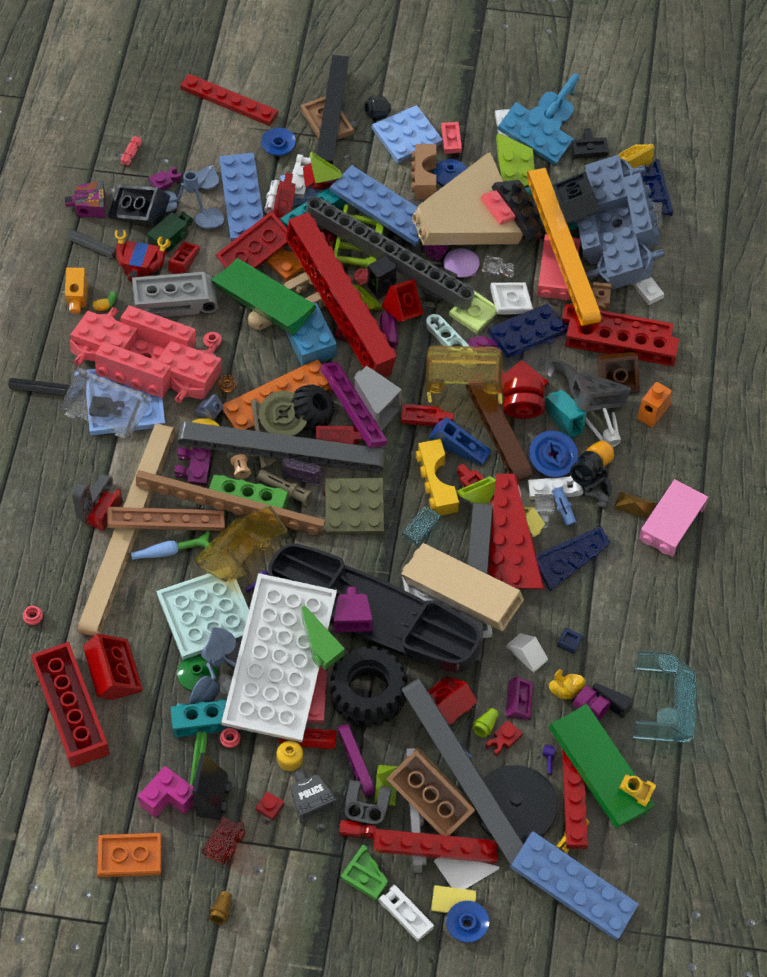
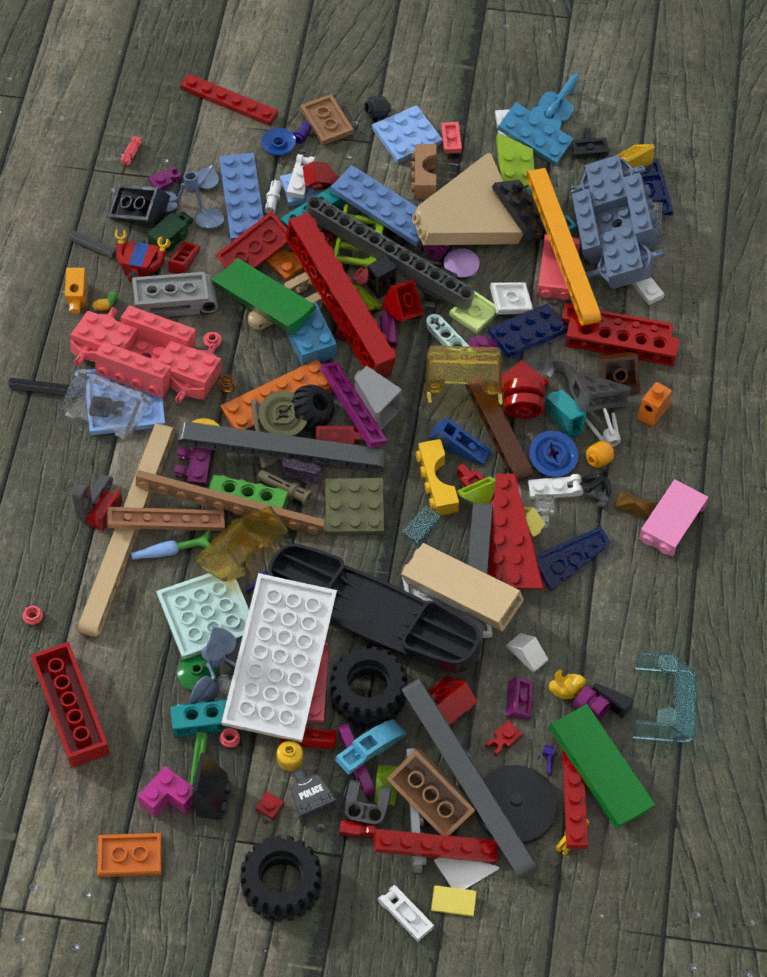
(88, 200): torso -> none
(112, 667): red slope -> none
(209, 408): sand blue bracket -> none
(220, 910): pearl gold cone -> none
(223, 840): clear red bracket -> none
(240, 466): light nougat bush -> none
(275, 853): none -> black tyre
(284, 196): red hinge -> none
(302, 132): none -> dark purple pin
(322, 643): bright green slope -> none
(323, 170): lime slope -> none
(332, 108): black tile -> none
(352, 612): magenta torso -> none
(364, 875): bright green wing -> none
(369, 745): none -> medium azure slope
(423, 415): red hinge -> none
(447, 170): blue dish -> none
(470, 912): blue dish -> none
(483, 726): lime cone -> none
(495, 266): clear plate -> none
(498, 207): coral plate -> none
(564, 507): medium blue pin -> none
(569, 640): dark blue tile -> none
(574, 885): medium blue plate -> none
(576, 197): black slope -> none
(586, 468): black wheel -> none
(602, 295): medium nougat brick -> none
(642, 789): yellow plate -> none

